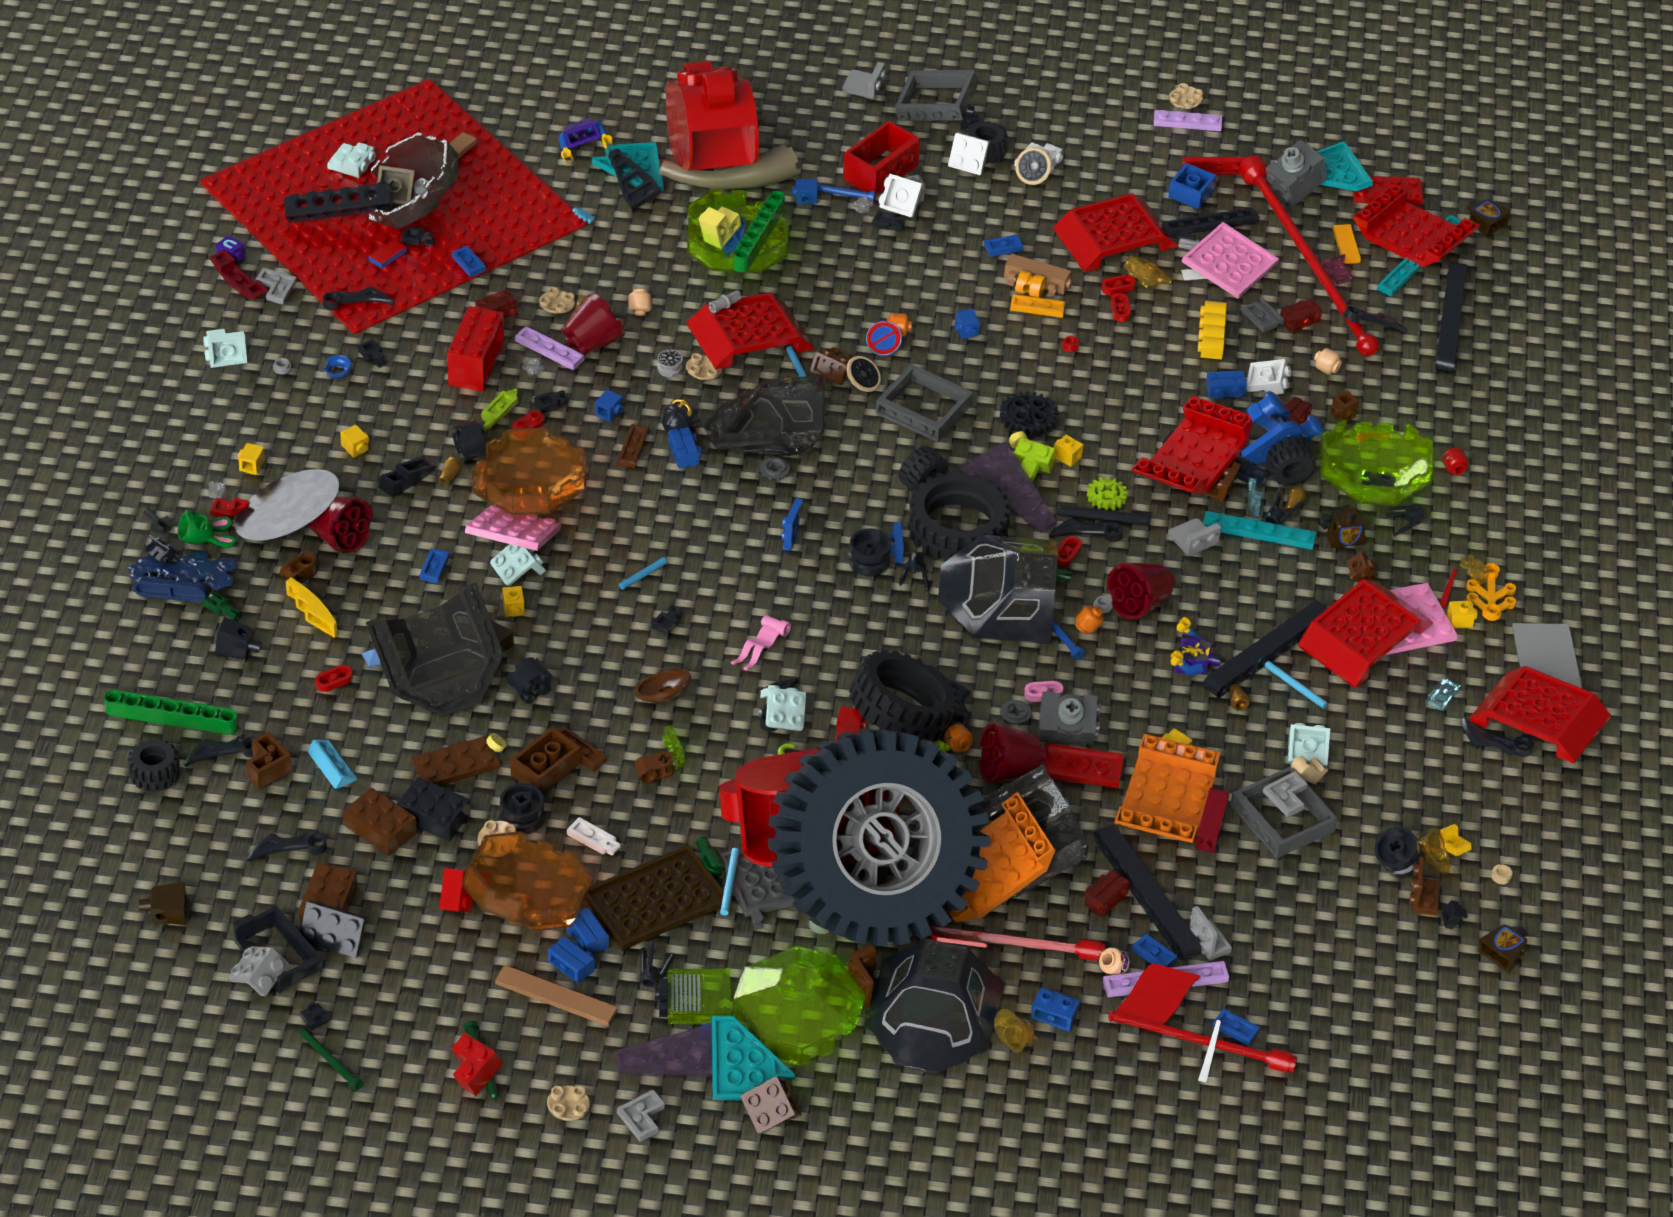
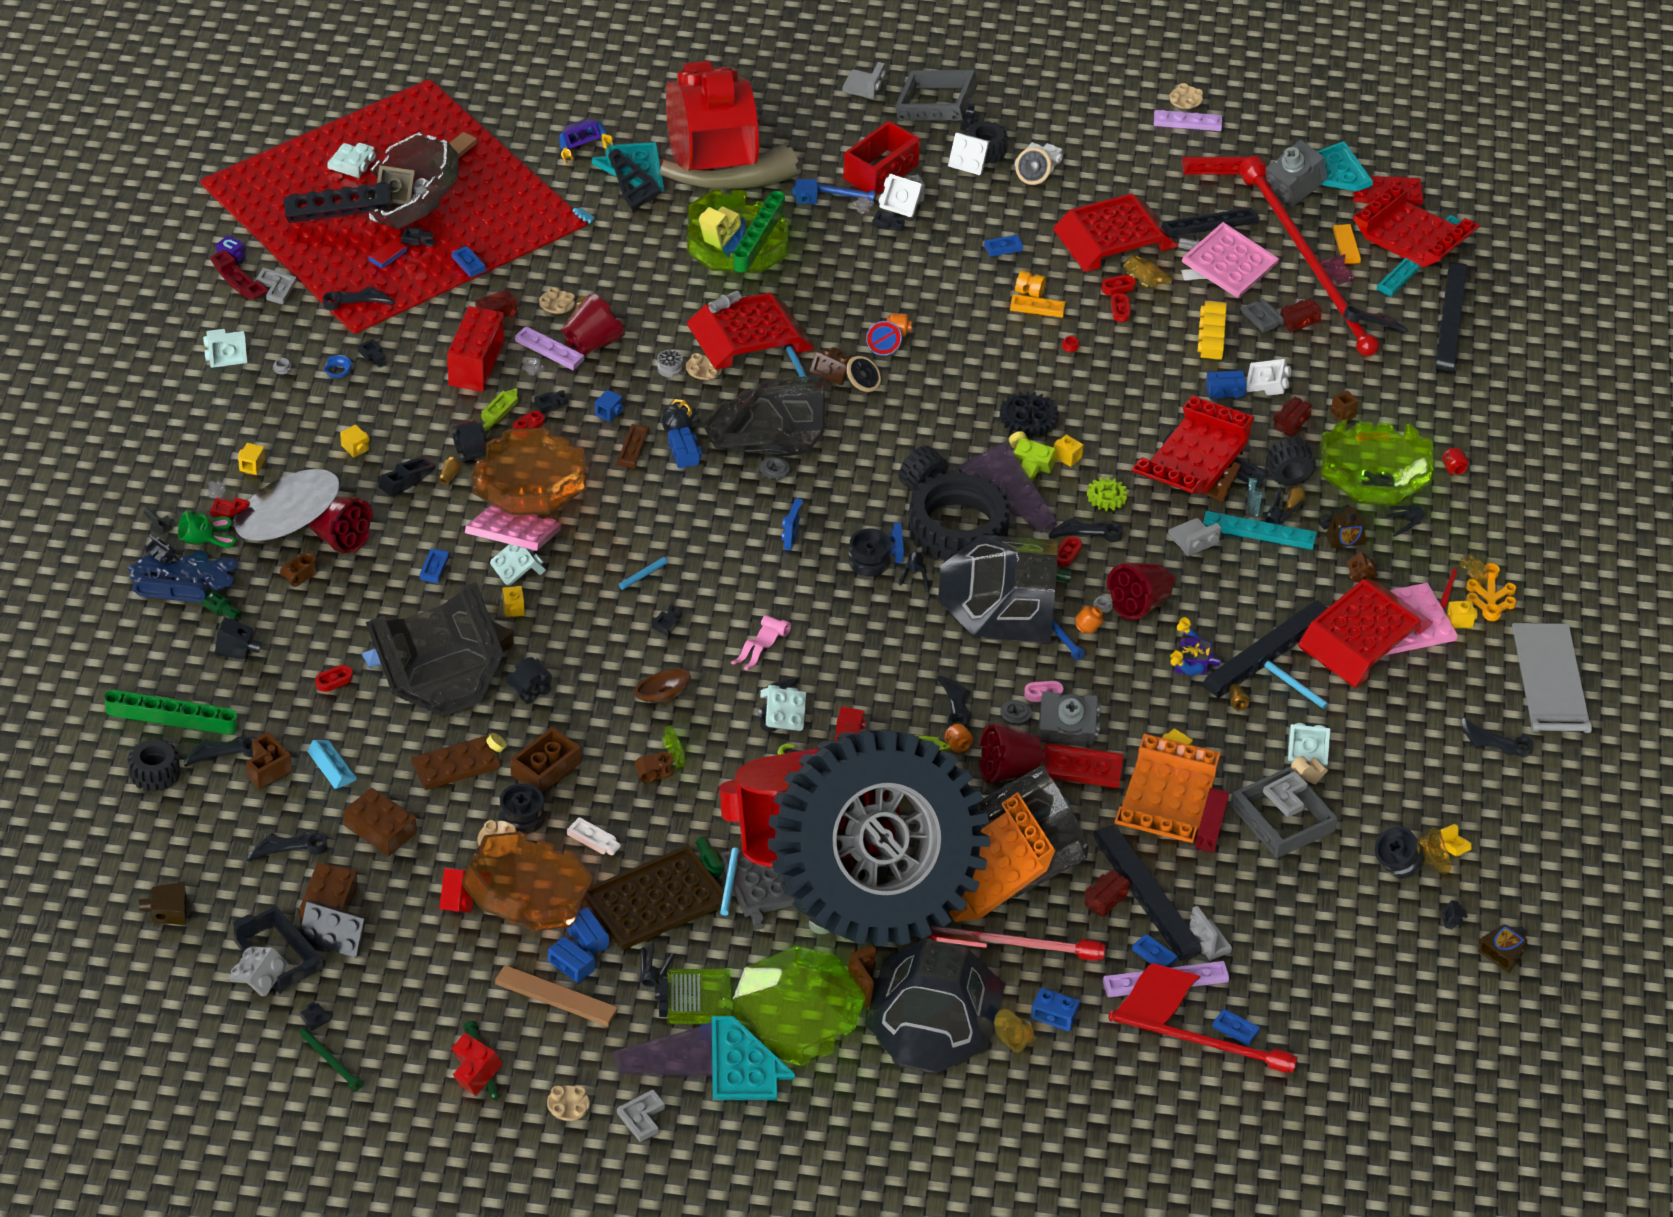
(314, 609): yellow slope -> none
(435, 808): black brick -> none
(590, 756): reddish brown tile -> none
(639, 302): light nougat head -> none
(770, 1104): bracket -> none
(909, 677): black tyre -> none
(915, 421): dark grey window -> none
(967, 323): blue brick -> none
(1056, 278): medium nougat brick -> none
(1103, 515): black axle -> none
(1114, 961): light nougat head -> none
(1192, 186): blue brick -> none
(1207, 1063): white sticker -> none
(1272, 416): blue piece -> none
(1327, 361): light nougat head -> none
(1425, 891): reddish brown bracket -> none
(1442, 694): clear light blue slope -> none
(1489, 216): dark brown torso -> none
(1501, 874): tan tile -> none
(1545, 710): red slope -> none

